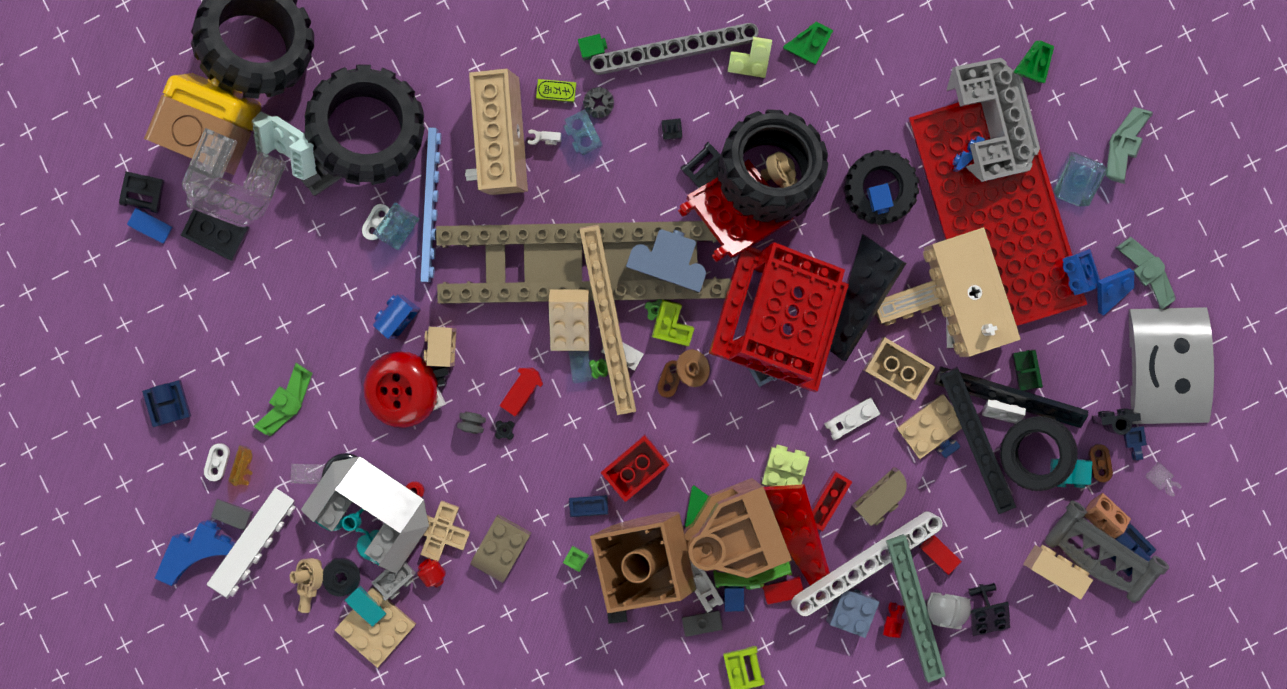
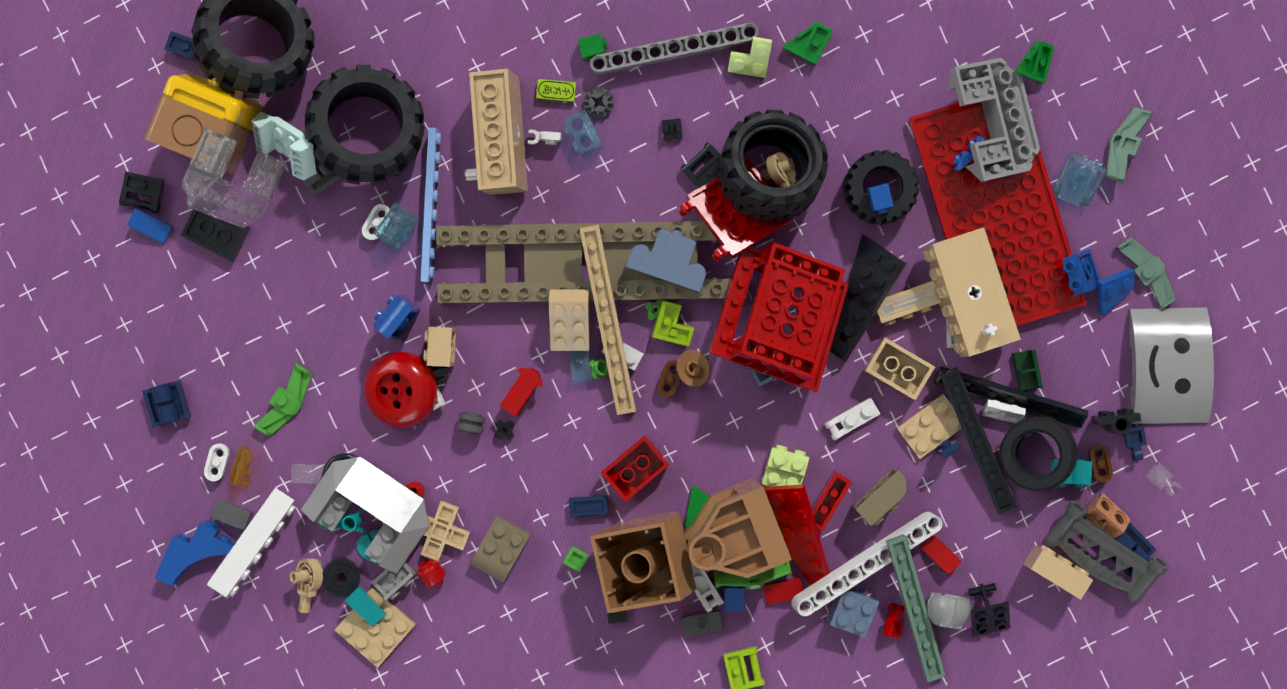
(180, 45): none -> dark blue plate

